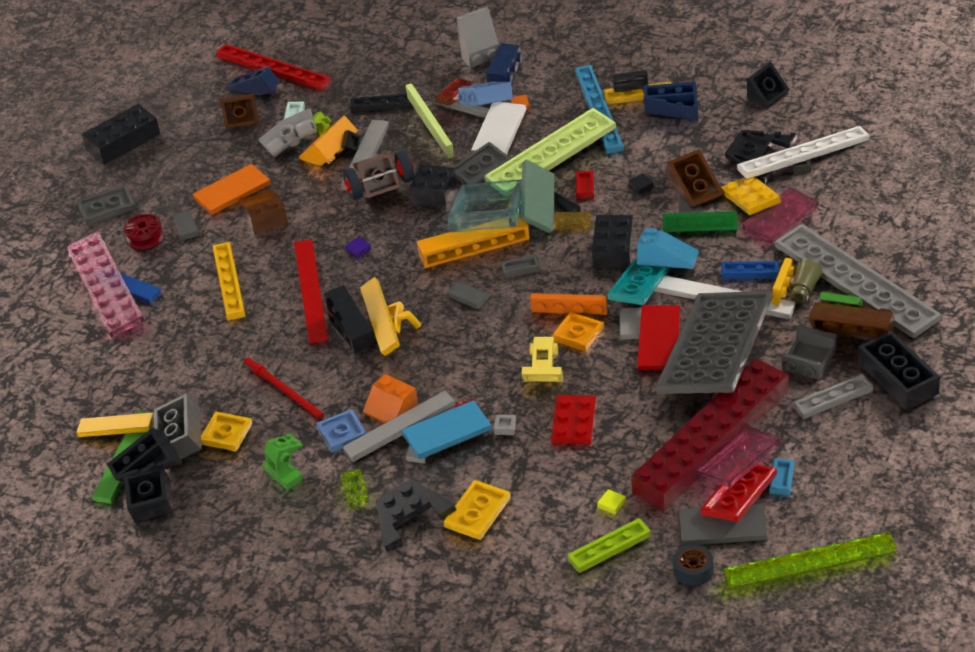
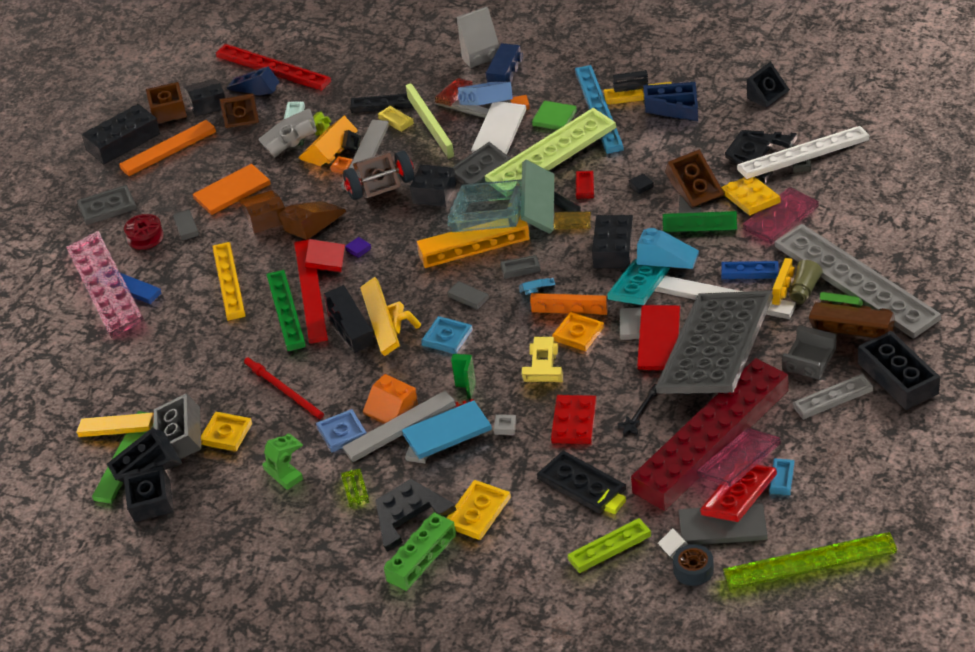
(166, 102): none -> reddish brown brick
(167, 148): none -> orange tile
(205, 96): none -> black slope
(286, 310): none -> green plate
(309, 218): none -> reddish brown slope
(324, 255): none -> red tile
(341, 164): none -> orange tile
(396, 118): none -> light yellow tile
(419, 551): none -> bright green brick
(446, 335): none -> dark azure tile
(464, 372): none -> green panel
(533, 286): none -> dark azure wing
(553, 115): none -> bright green tile
(580, 481): none -> black tile
(631, 425): none -> black piece
(672, 542): none -> white tile

